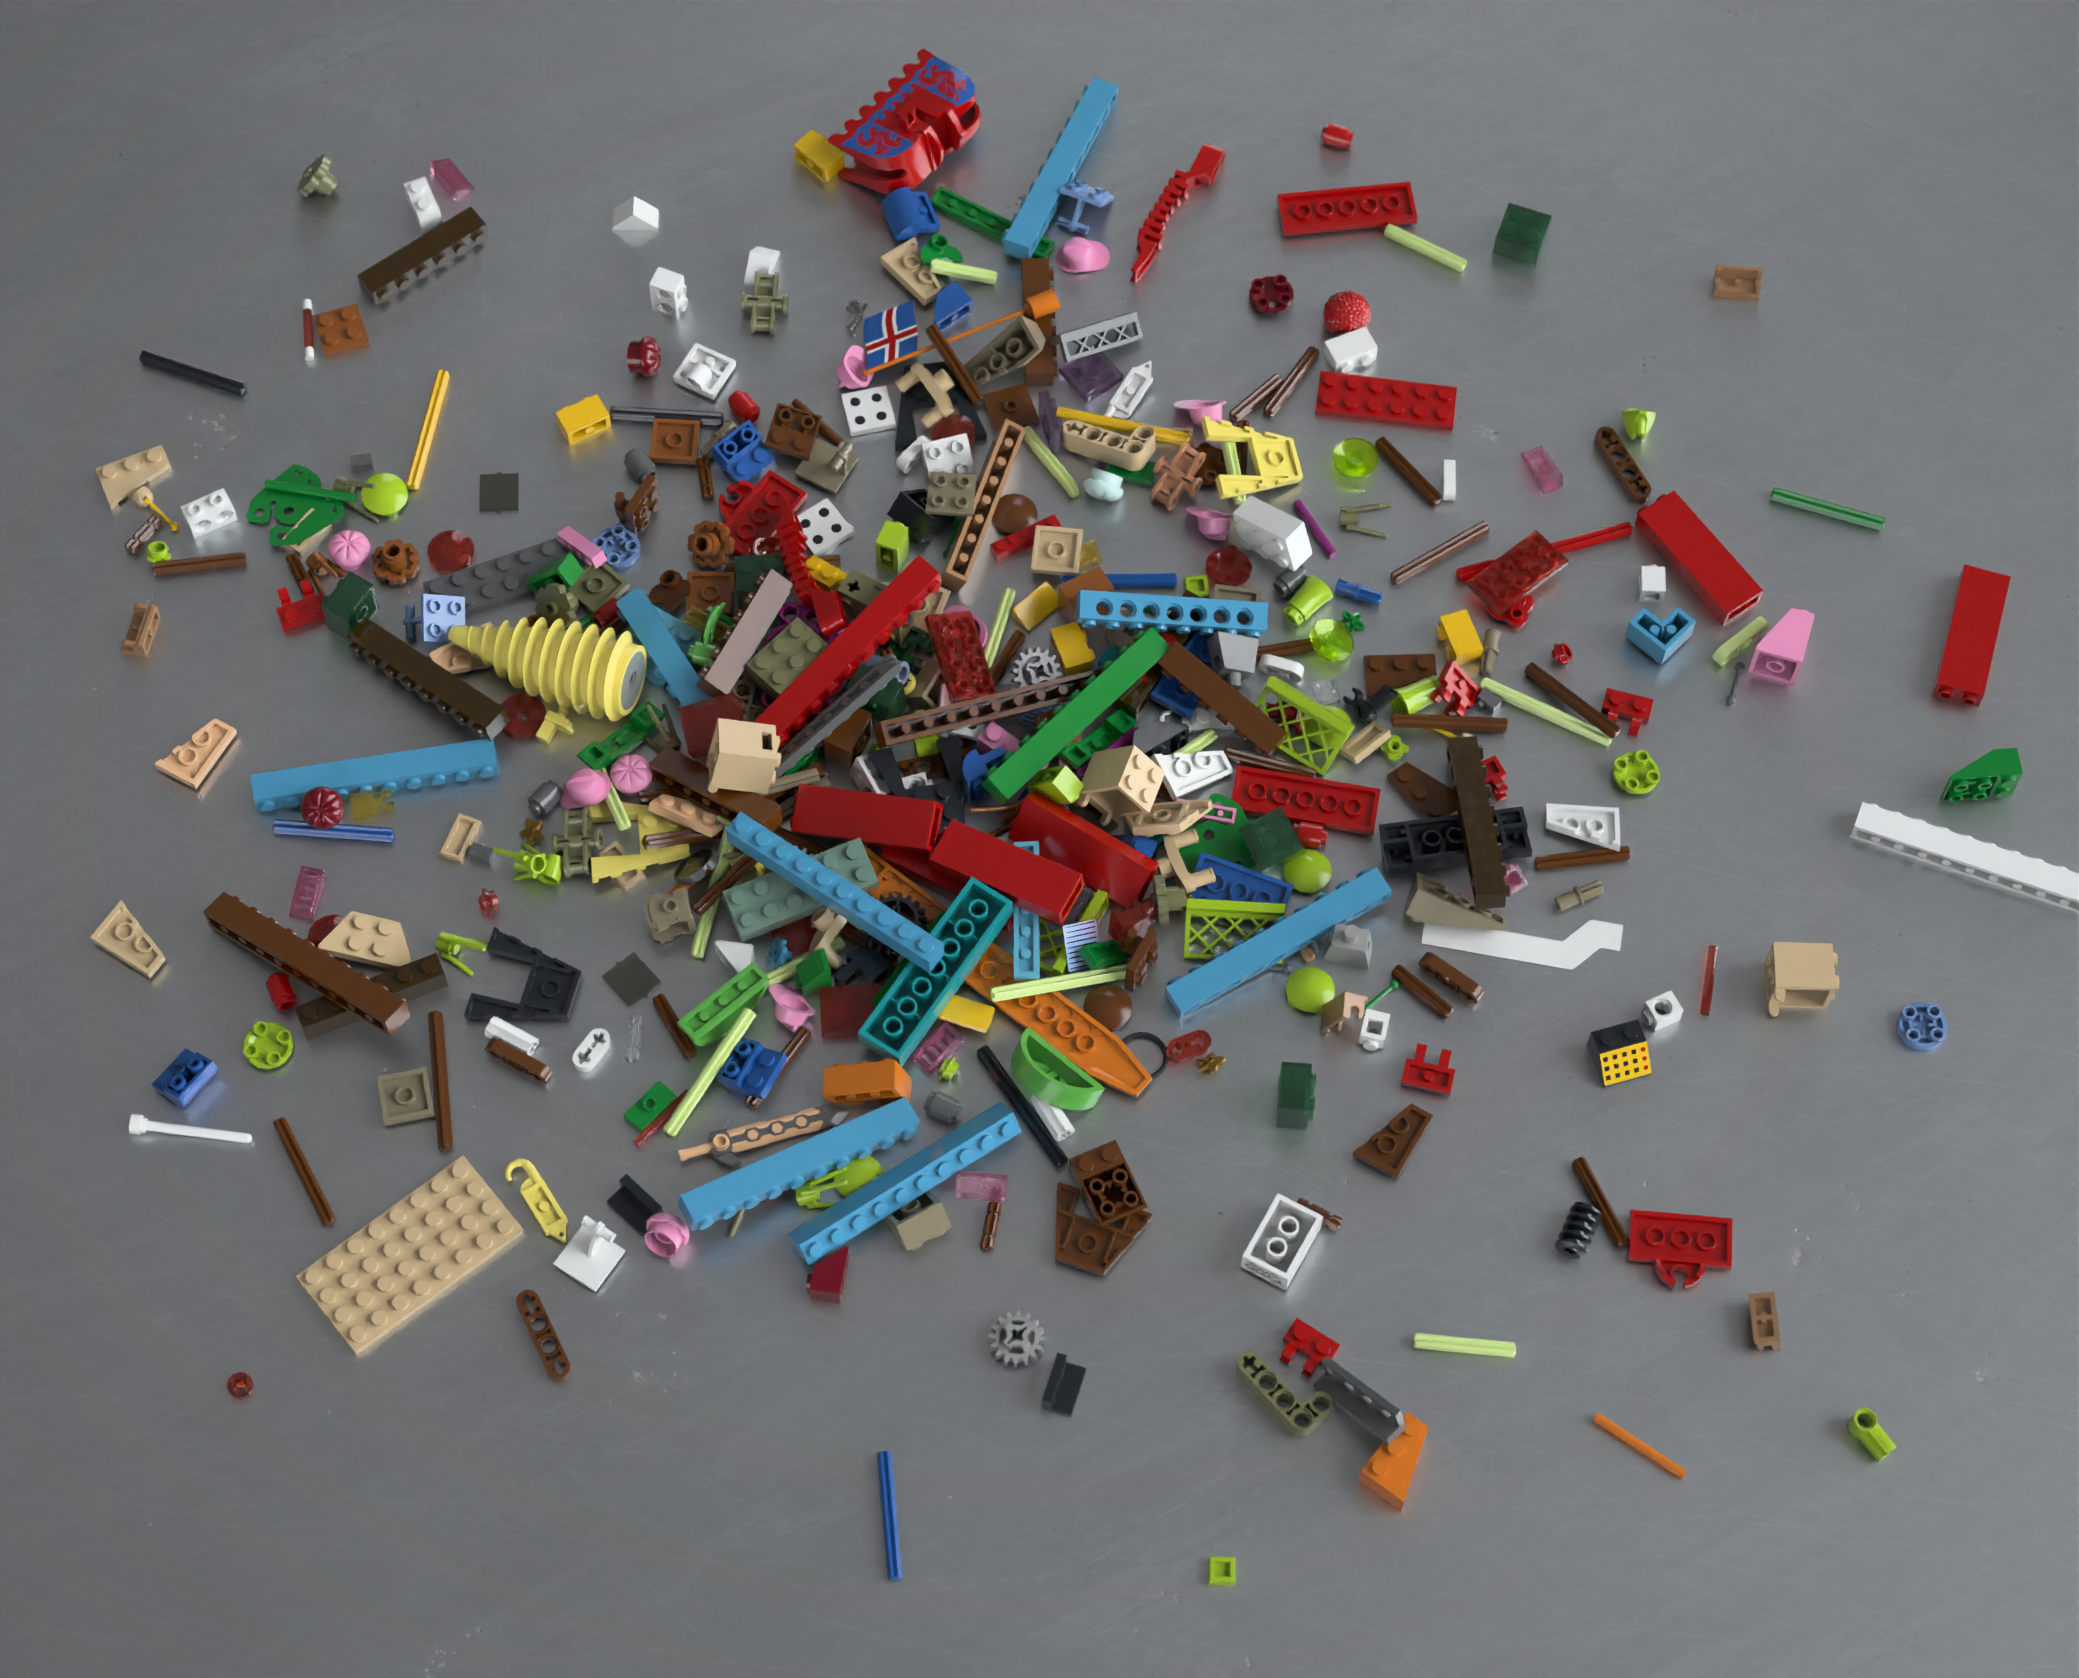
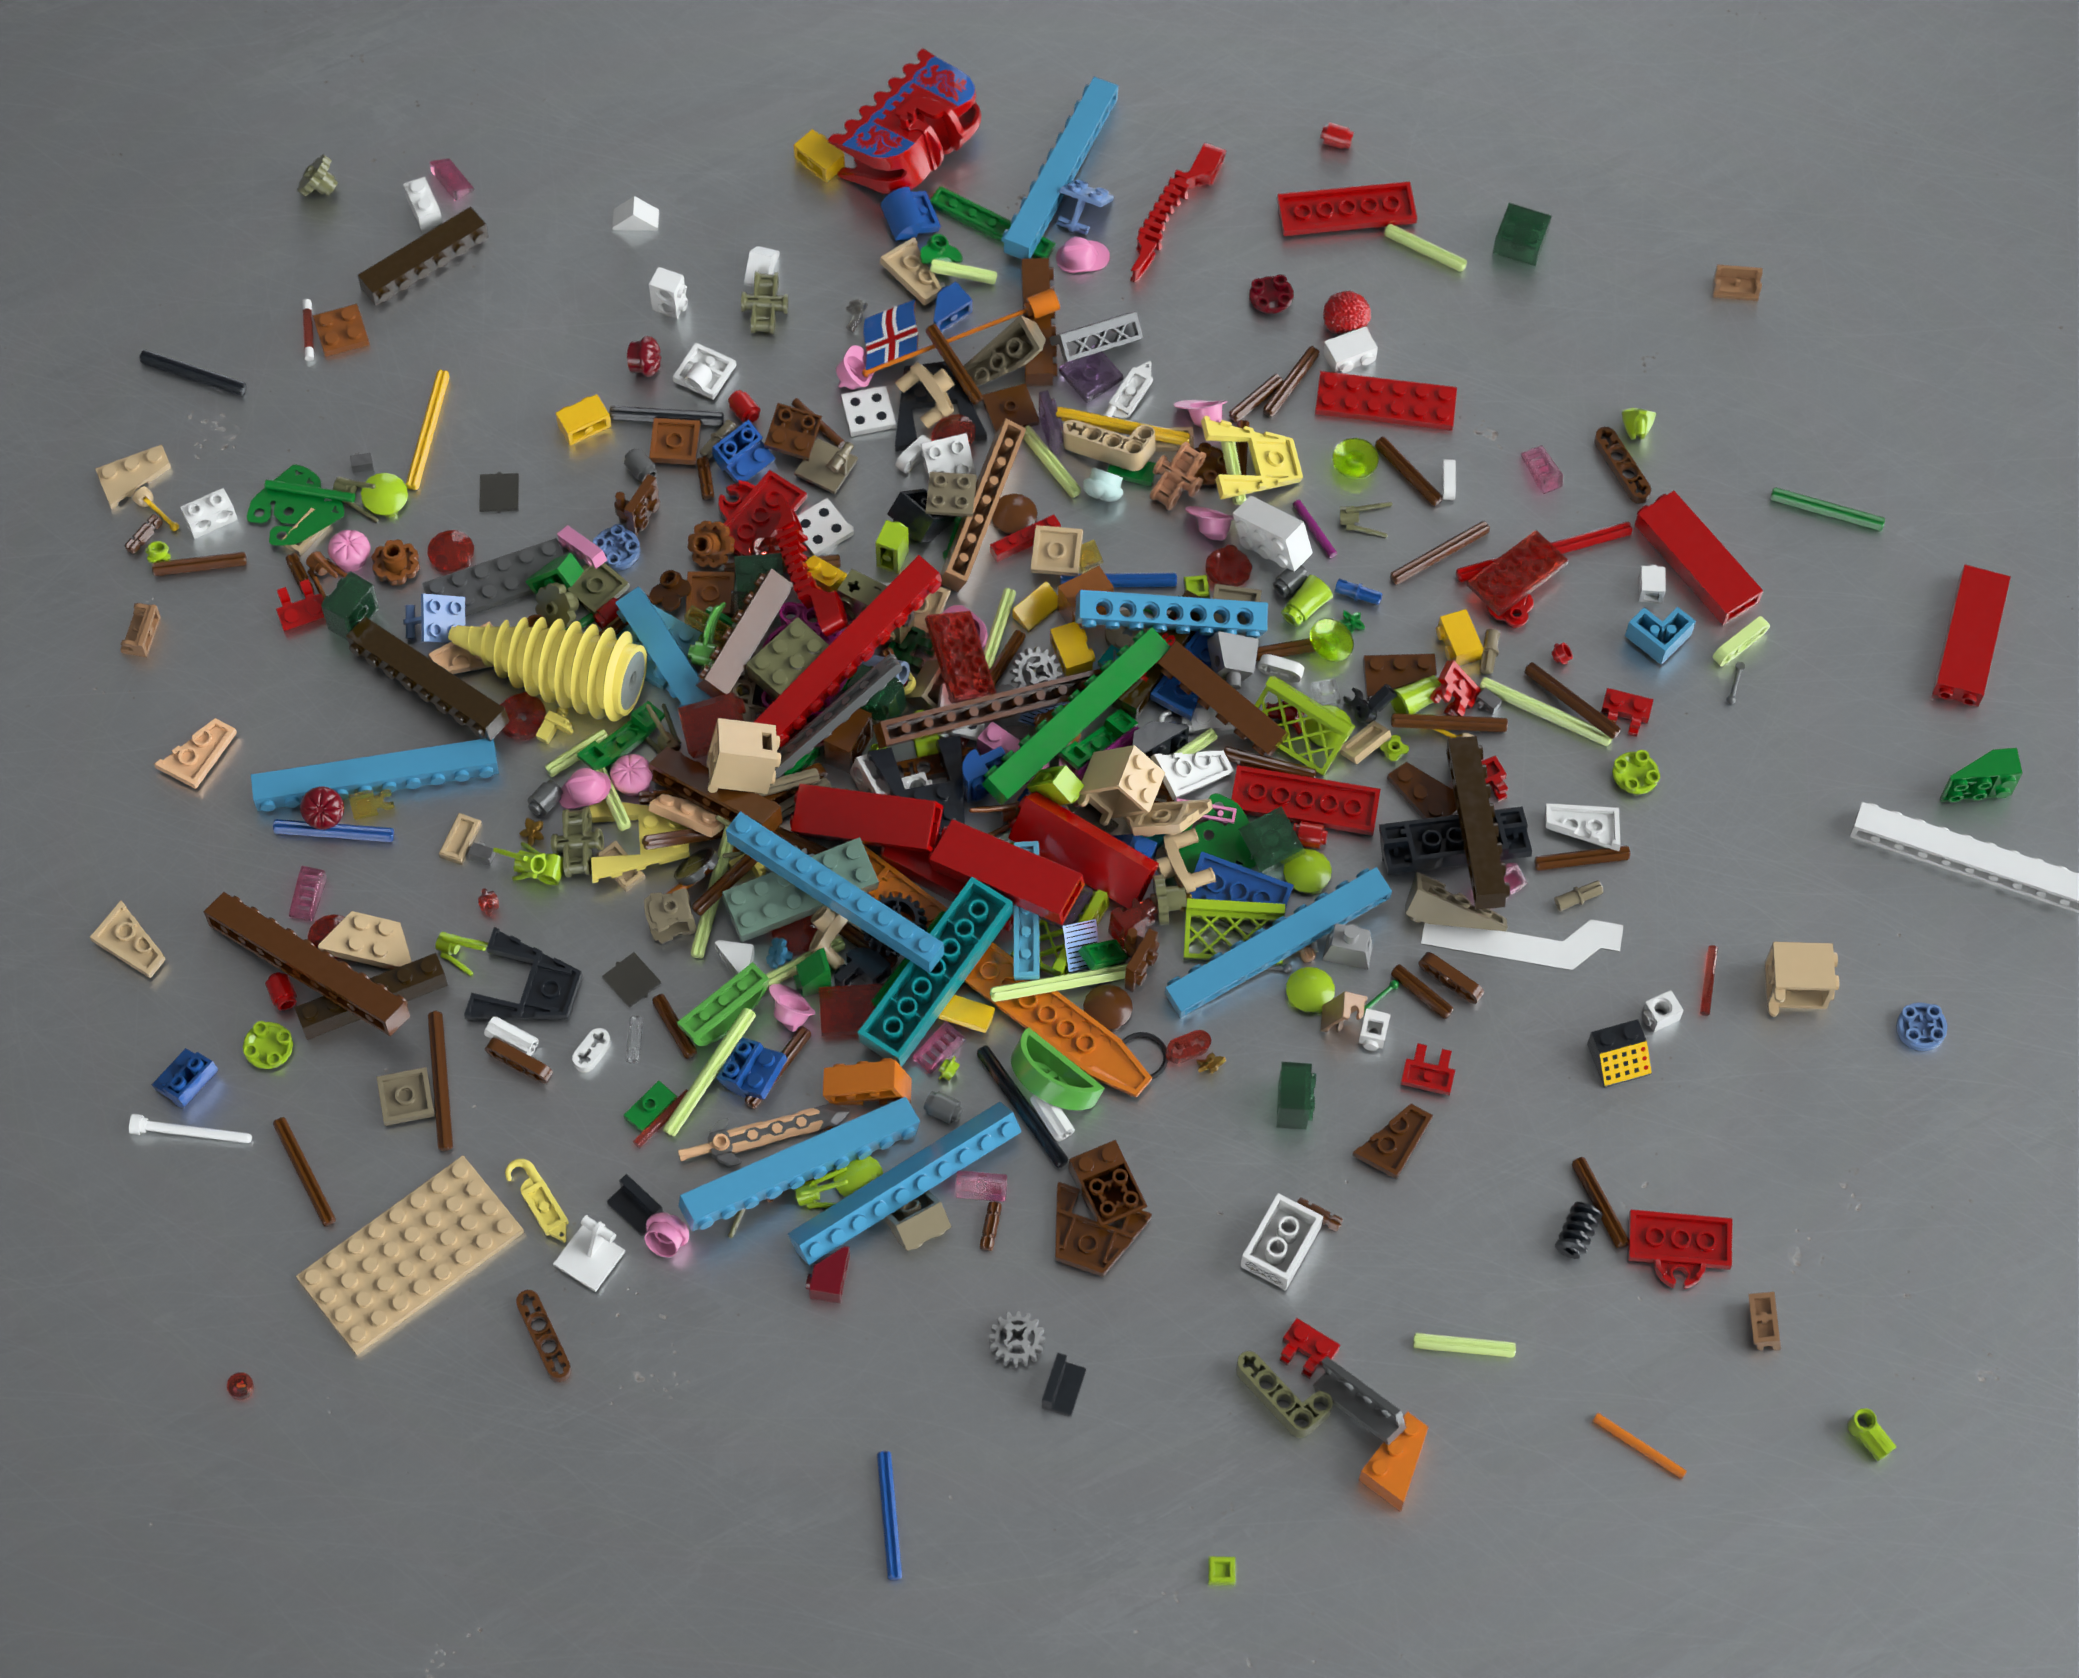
(570, 756): none -> yellowish green axle
(1784, 647): bright pink slope -> none

